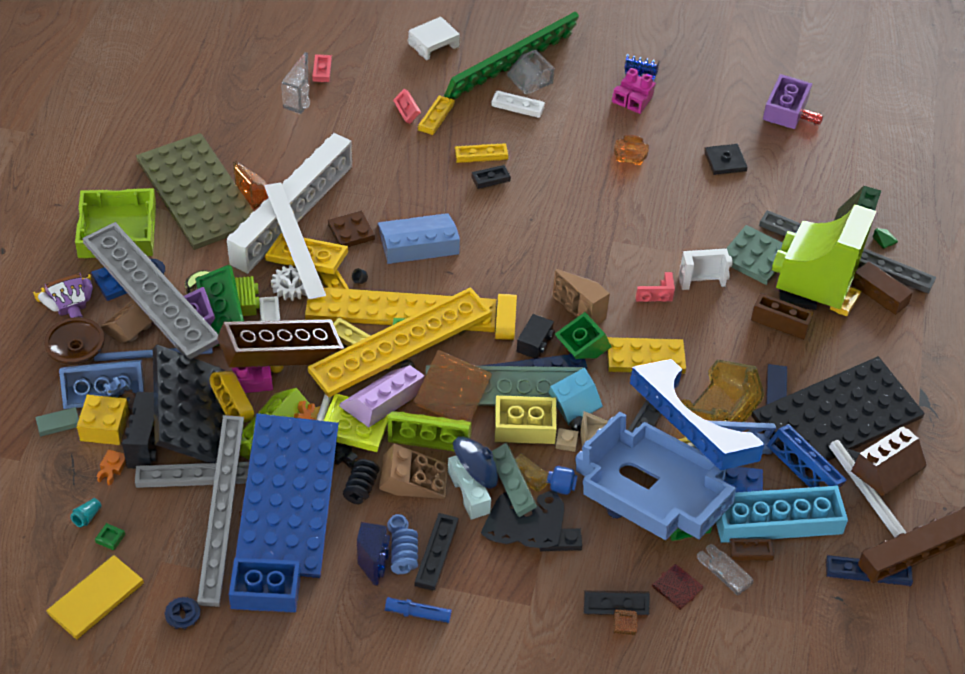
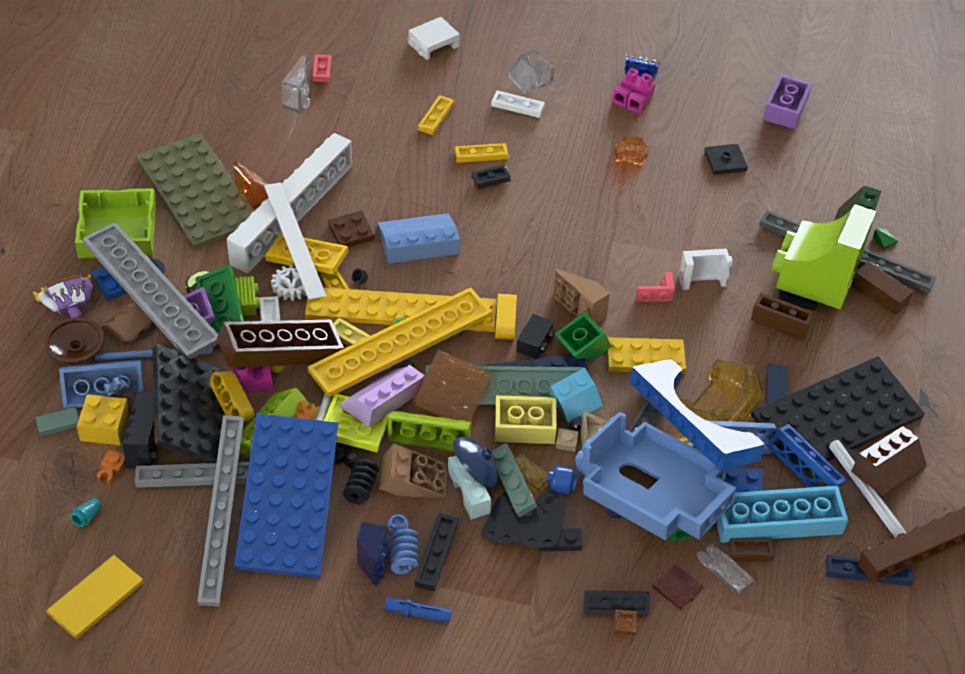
(110, 536): green tile -> none
(173, 609): dark blue gear -> none
(265, 585): blue brick -> none
(406, 106): coral plate -> none
(506, 58): green plate -> none
(754, 254): sand green plate -> none
(815, 118): clear red pin -> none
(849, 302): yellow plate -> none

